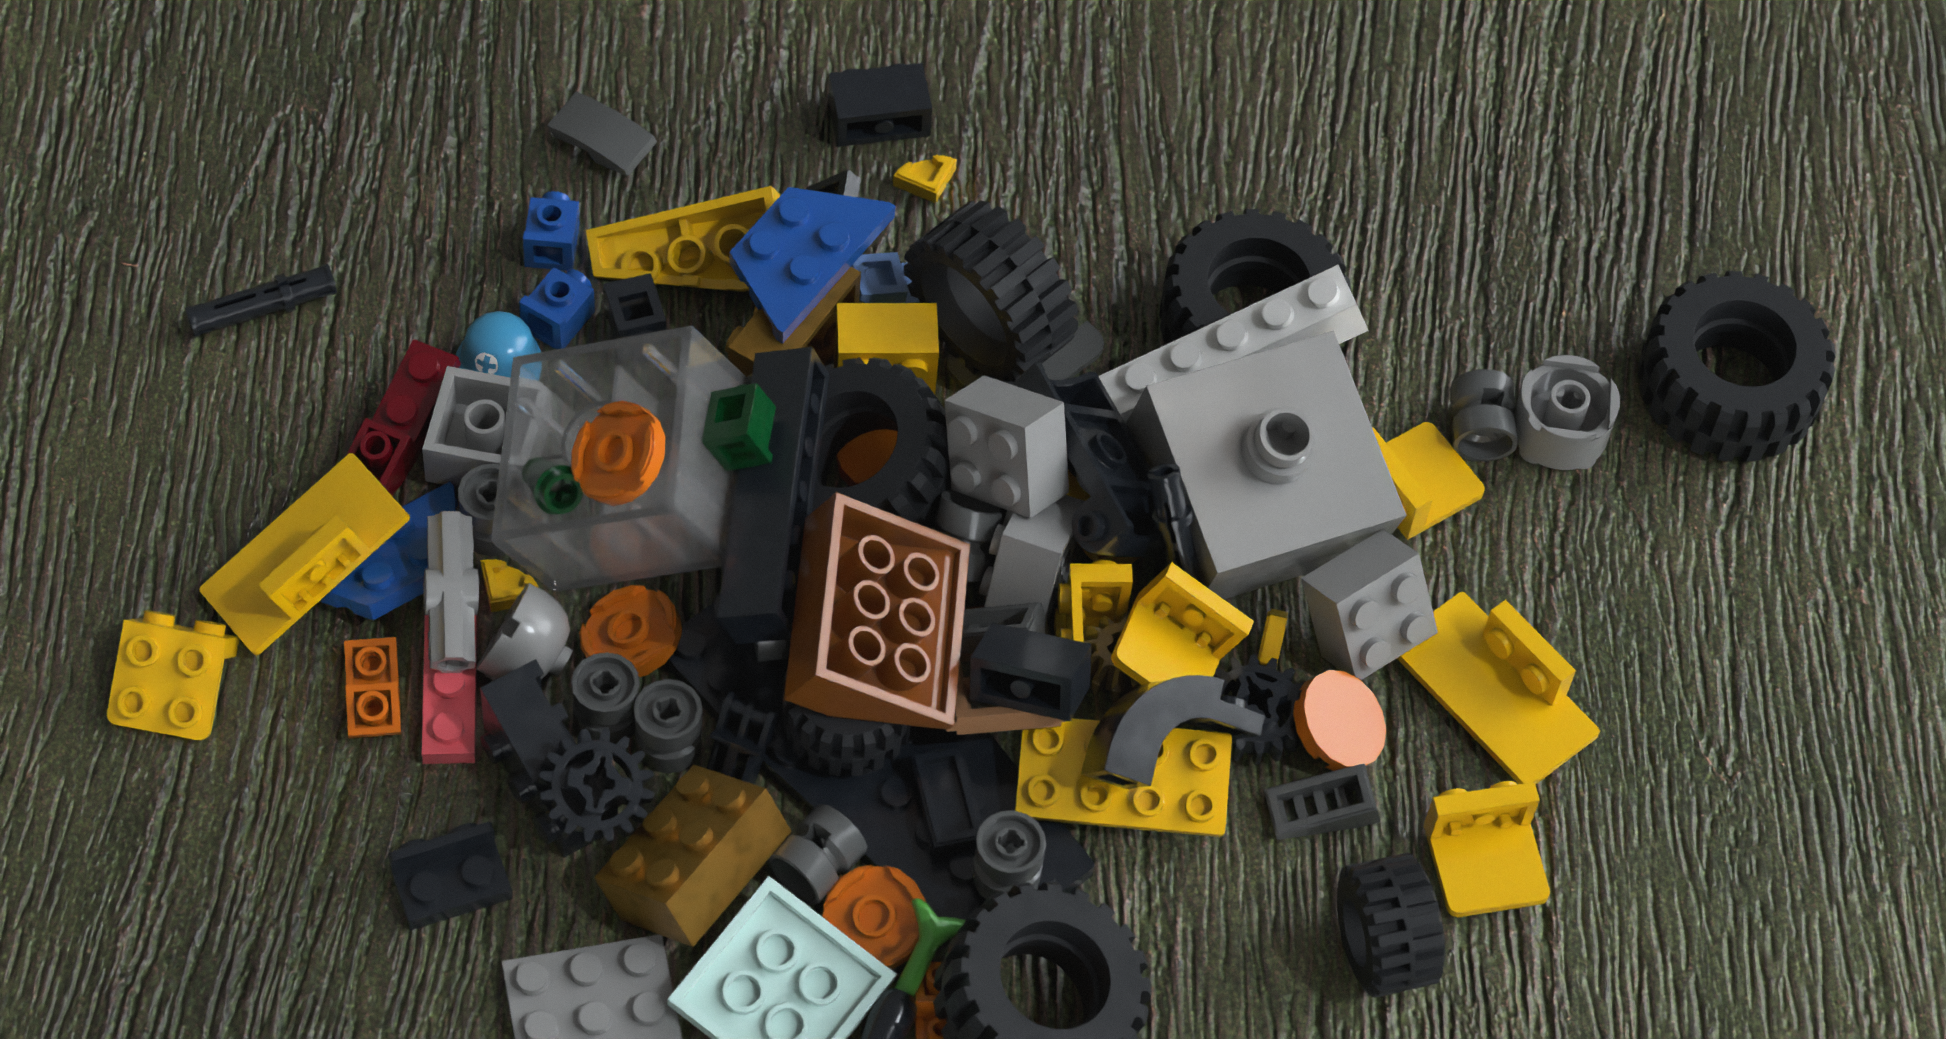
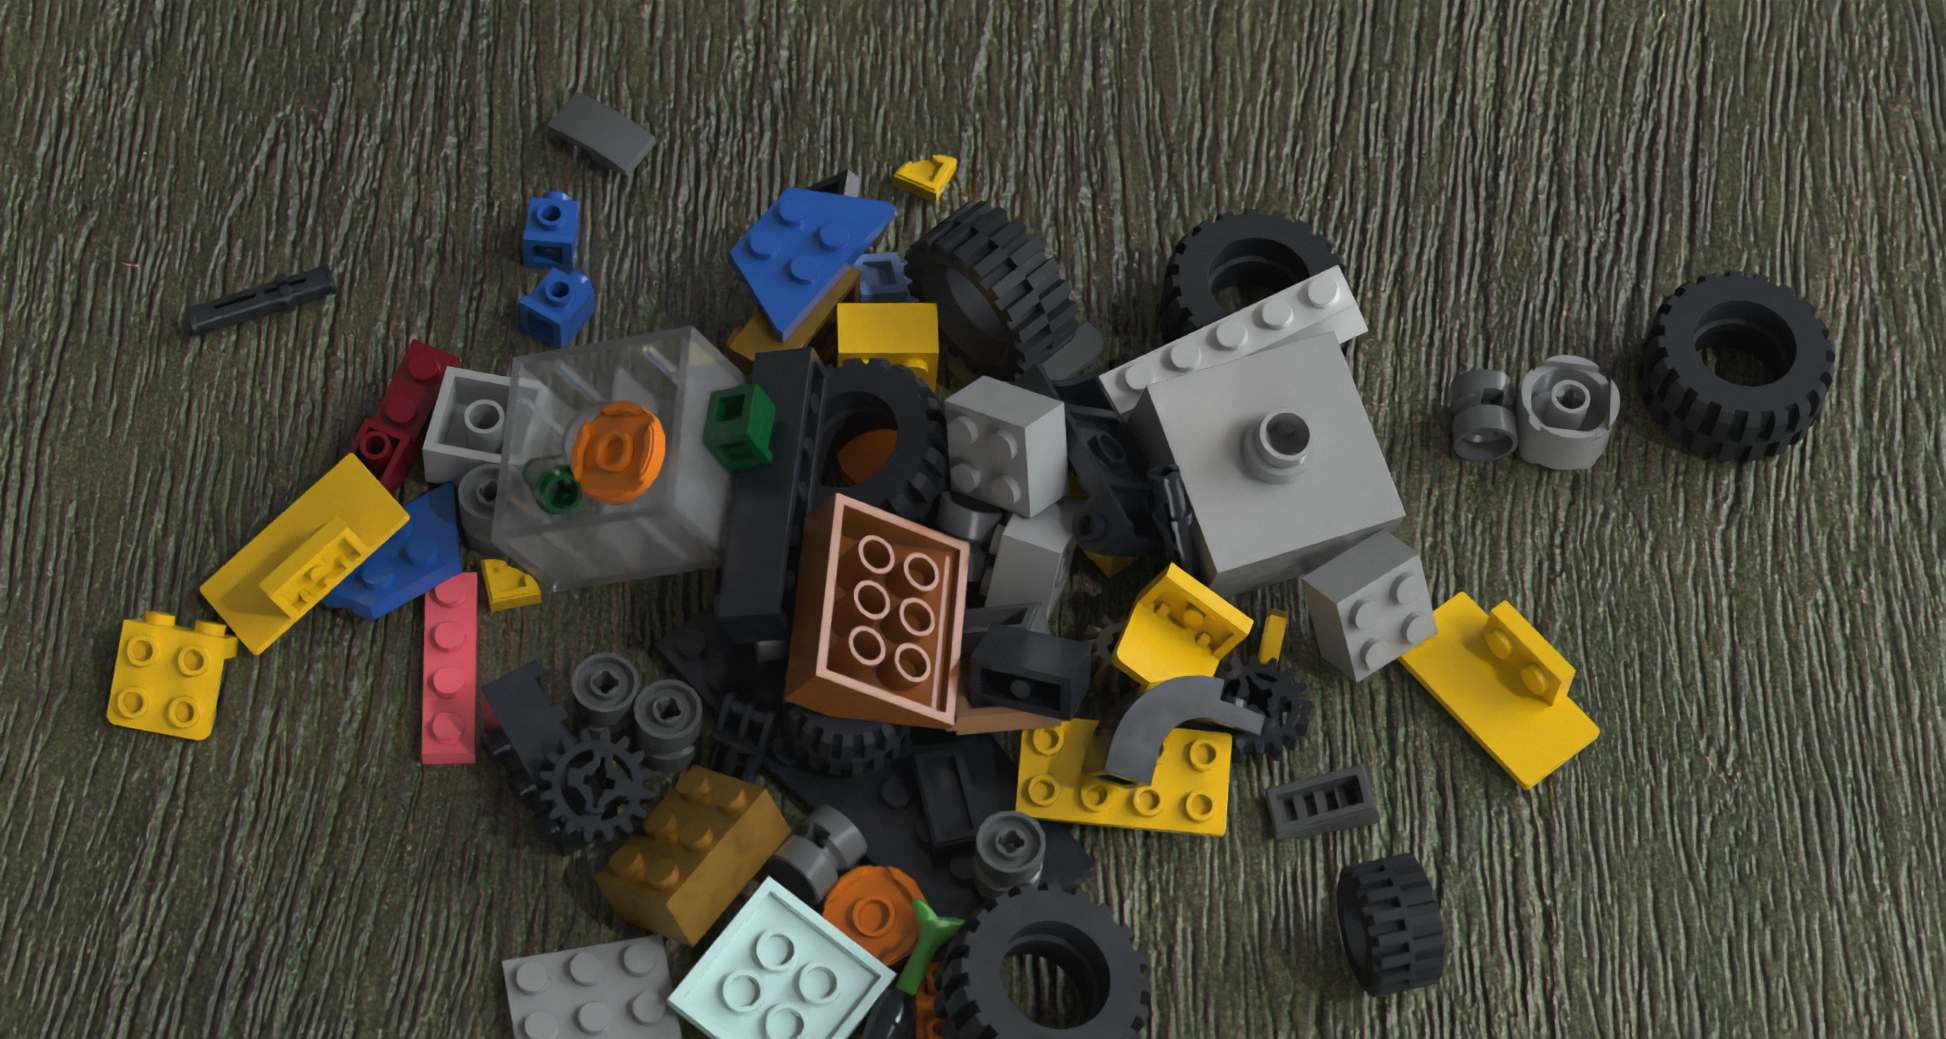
(372, 687): orange slope -> none
(449, 875): black bracket -> none
(451, 592): light grey piece -> none
(494, 342): dark azure helmet -> none
(531, 630): light grey cylinder -> none
(633, 306): black brick -> none
(635, 625): orange tile -> none
(681, 244): yellow wedge -> none
(879, 104): black brick -> none
(1090, 594): yellow bracket -> none
(1339, 720): tile -> none
(1428, 477): yellow bracket -> none
(1486, 848): yellow bracket -> none

